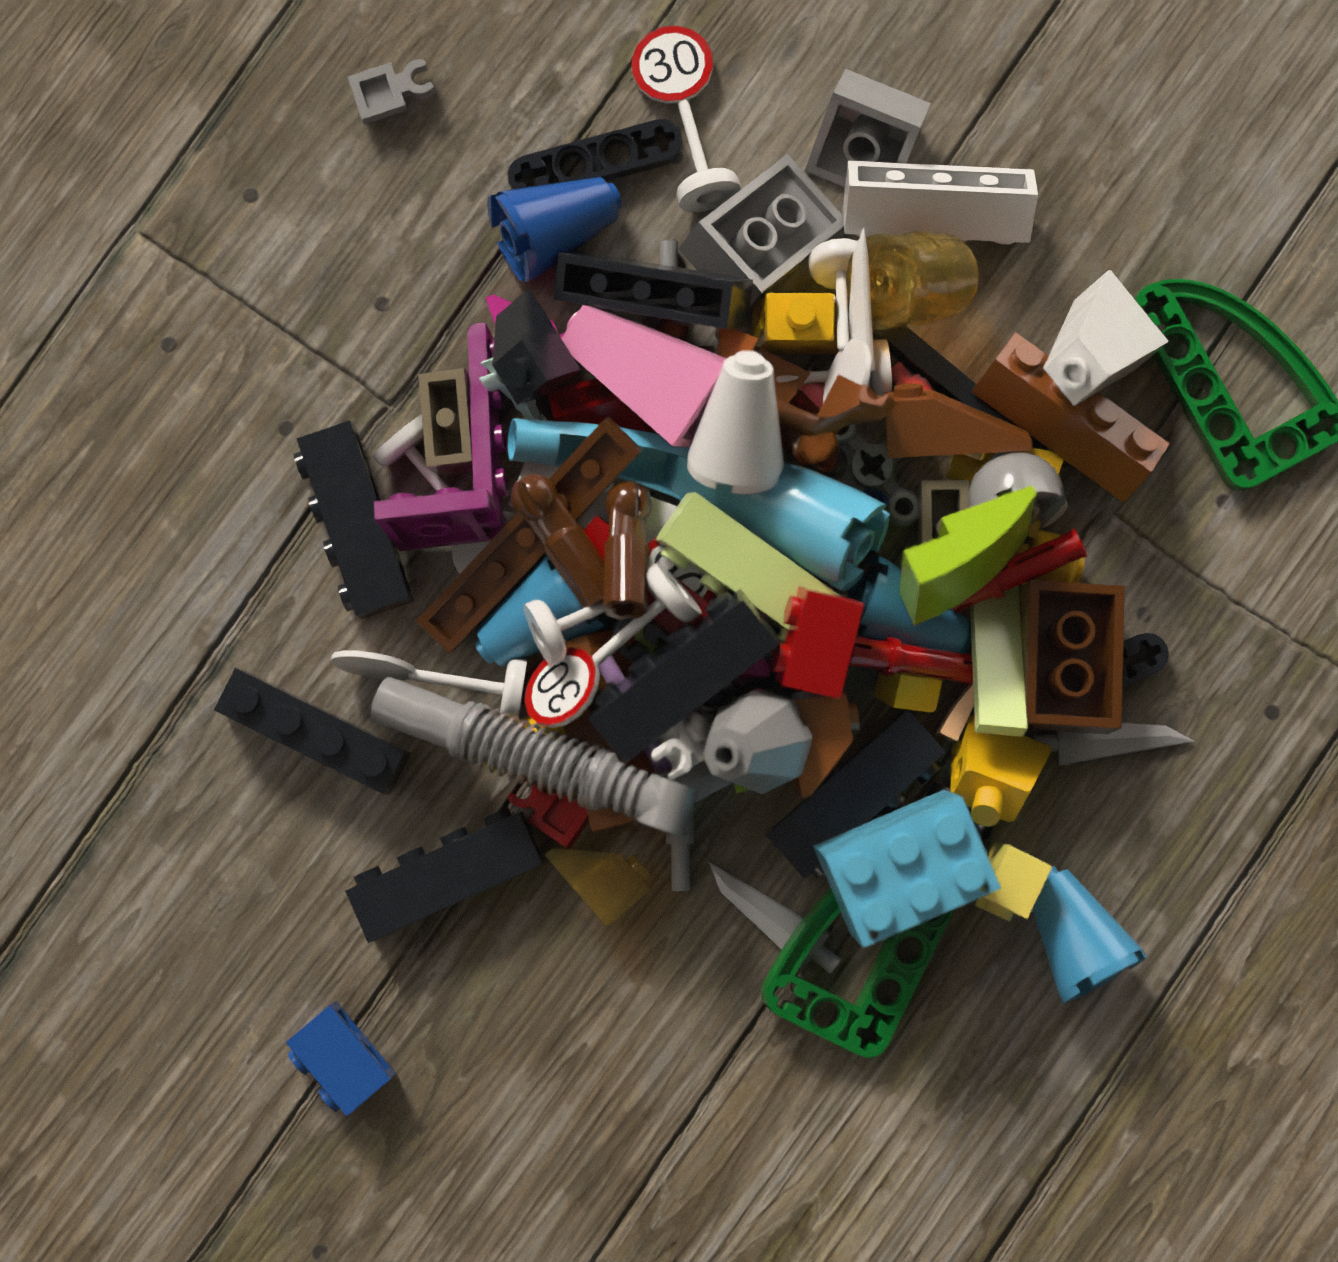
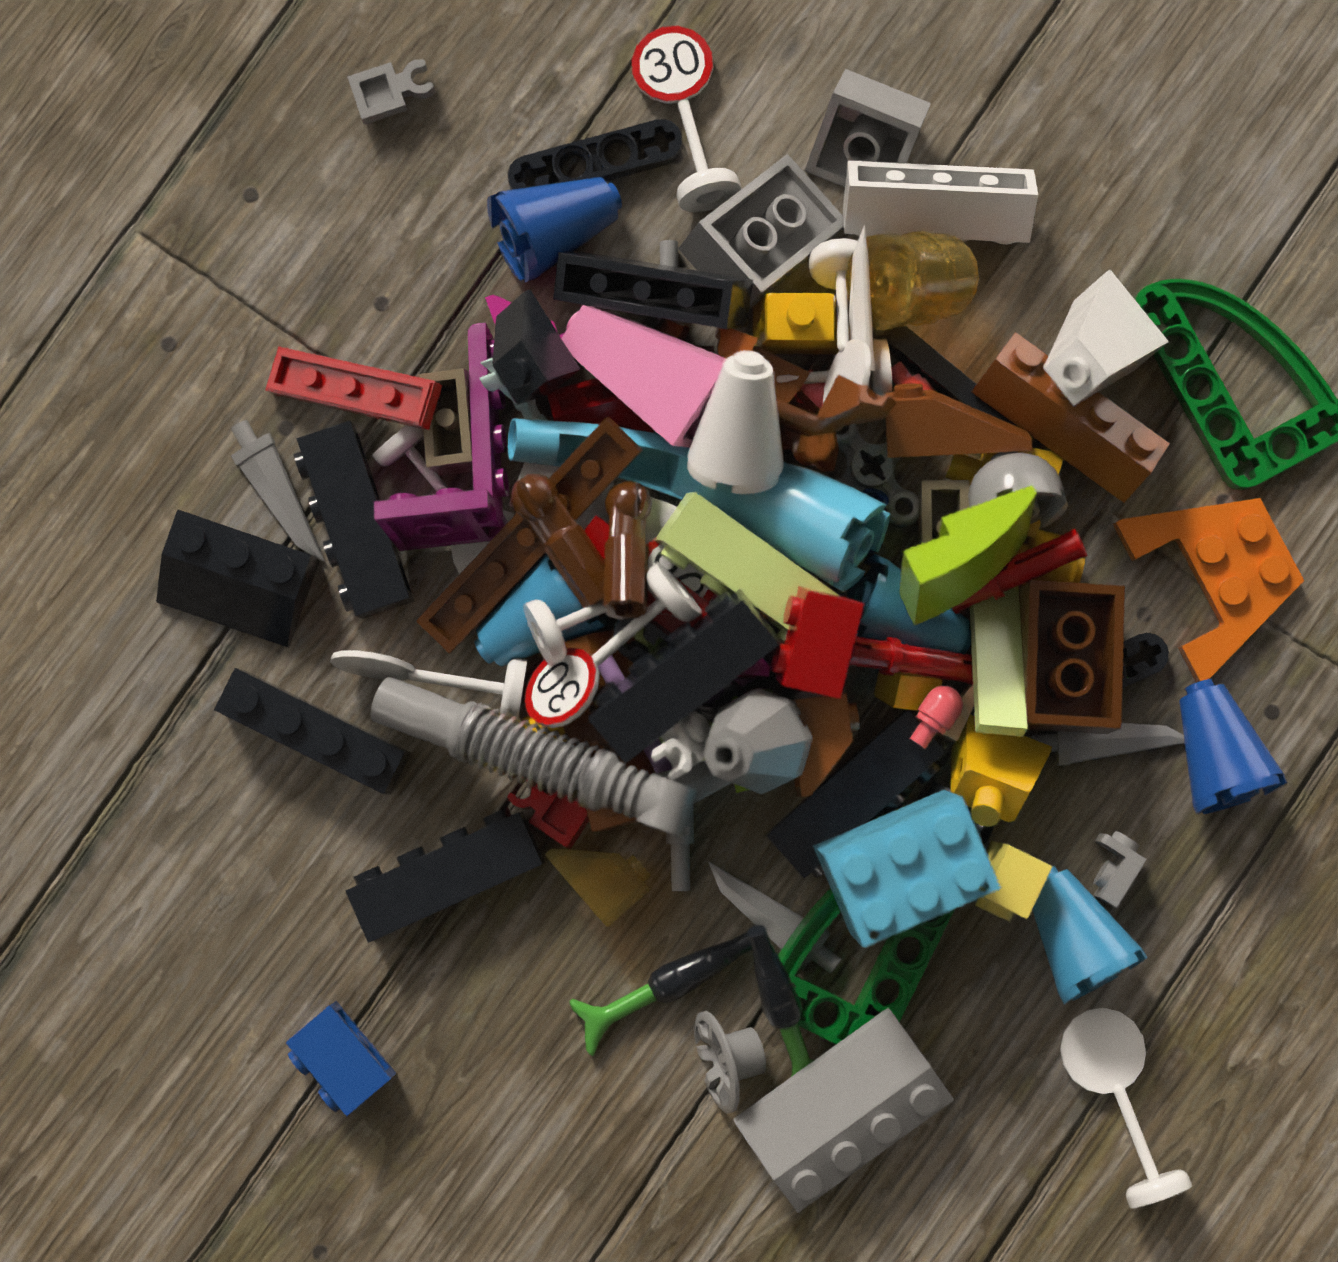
(234, 578): none -> black slope
(267, 474): none -> light grey bar
(354, 388): none -> tile
(664, 985): none -> black piece
(733, 1056): none -> light grey wheel
(778, 996): none -> black piece
(843, 1110): none -> light grey slope
(937, 714): none -> coral cylinder
(1106, 1055): none -> white piece
(1116, 877): none -> light grey bracket
(1223, 751): none -> blue cone
(1235, 562): none -> orange wing

